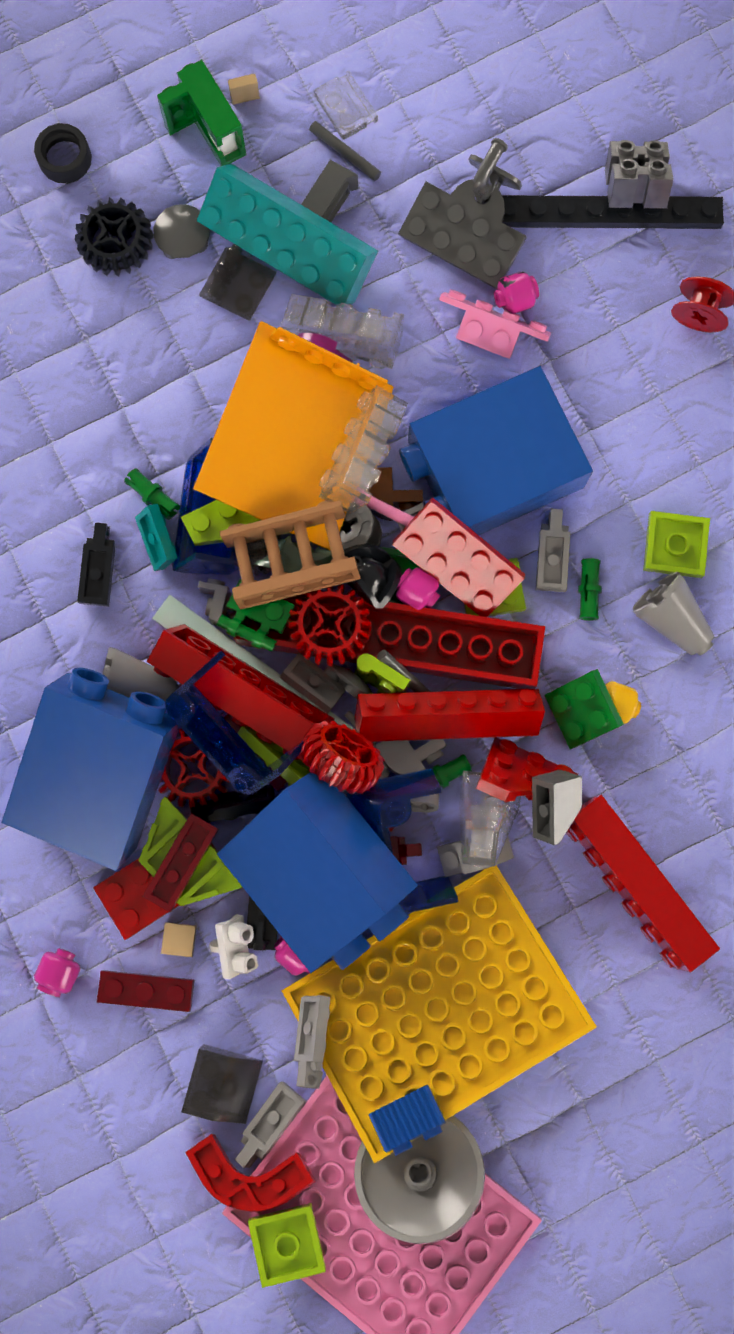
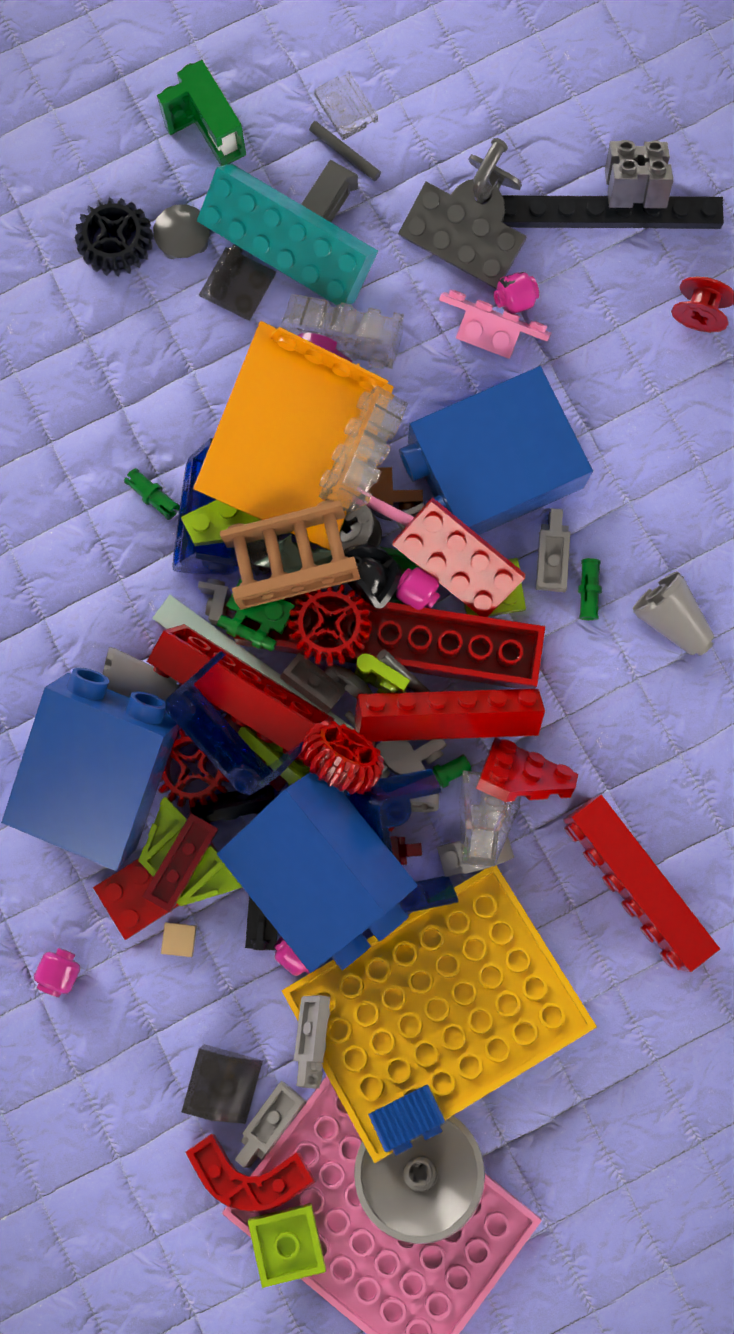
(59, 133): black tyre -> none
(97, 568): black hinge -> none
(145, 991): dark red plate -> none
(156, 537): teal plate -> none
(233, 947): white hips -> none
(243, 89): tan tile -> none
(555, 804): dark grey slope -> none
(584, 709): green plate -> none
(625, 700): yellow head -> none
(676, 544): lime plate -> none

